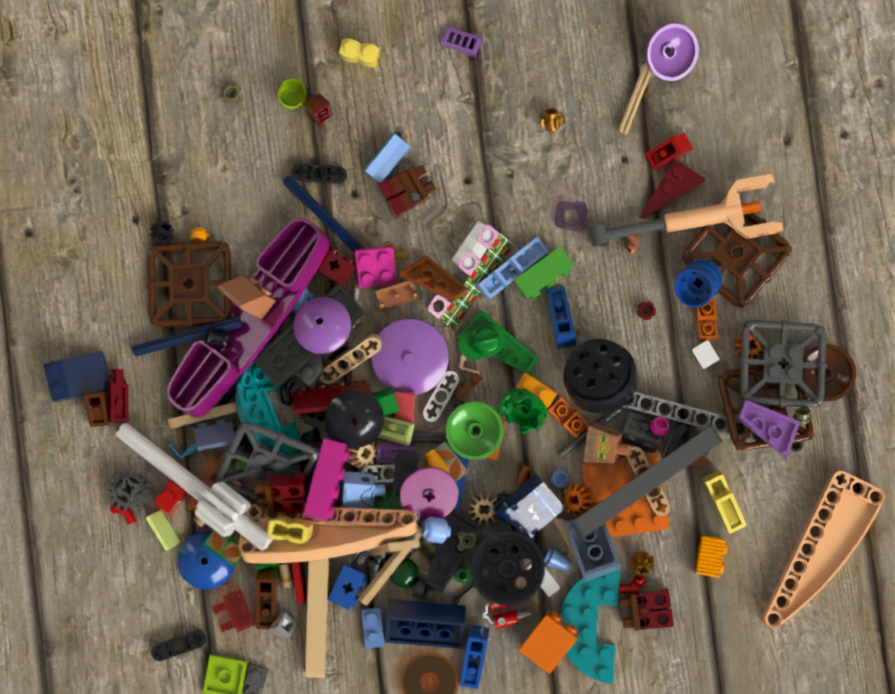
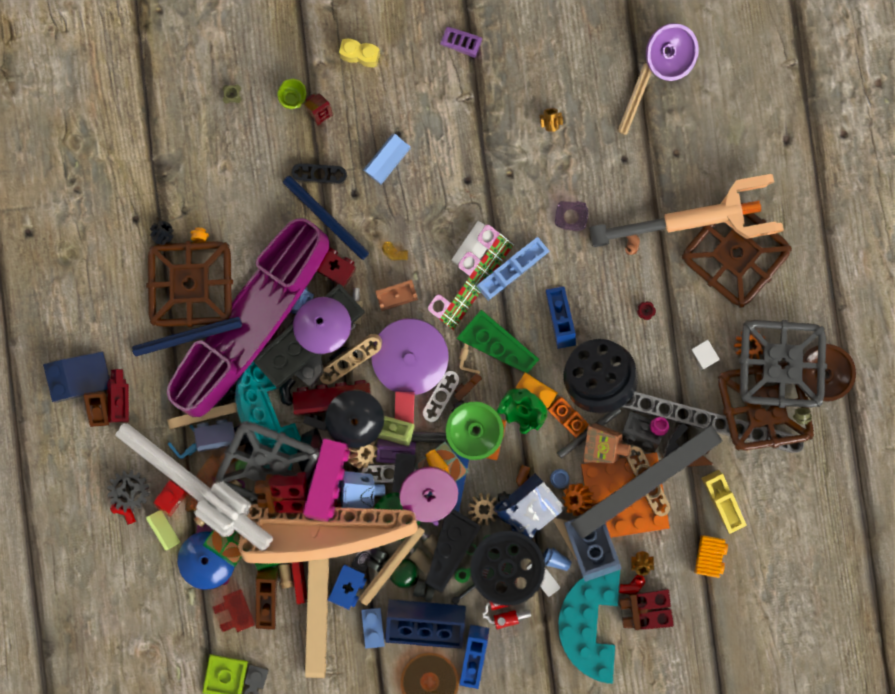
(163, 645): black beam -> none
(216, 338): black bush -> none
(248, 295): nougat slope -> none
(283, 626): light grey slope -> none
(287, 528): light yellow brick -> none
(376, 266): dark pink plate -> none
(387, 400): green panel -> none
(395, 547): tan tile -> none
(409, 184): hips -> none
(434, 278): dark orange wing -> none
(435, 529): light blue head -> none
(466, 546): olive plate -> none
(481, 342): green piece -> none
(544, 274): bright green brick -> none
(549, 641): orange panel -> none
(669, 150): red slope -> none
(675, 183): dark red wing -> none
(690, 285): blue wheel -> none
(706, 322): orange slope -> none
(770, 426): medium lavender wing -> none
(837, 538): light nougat beam -> none

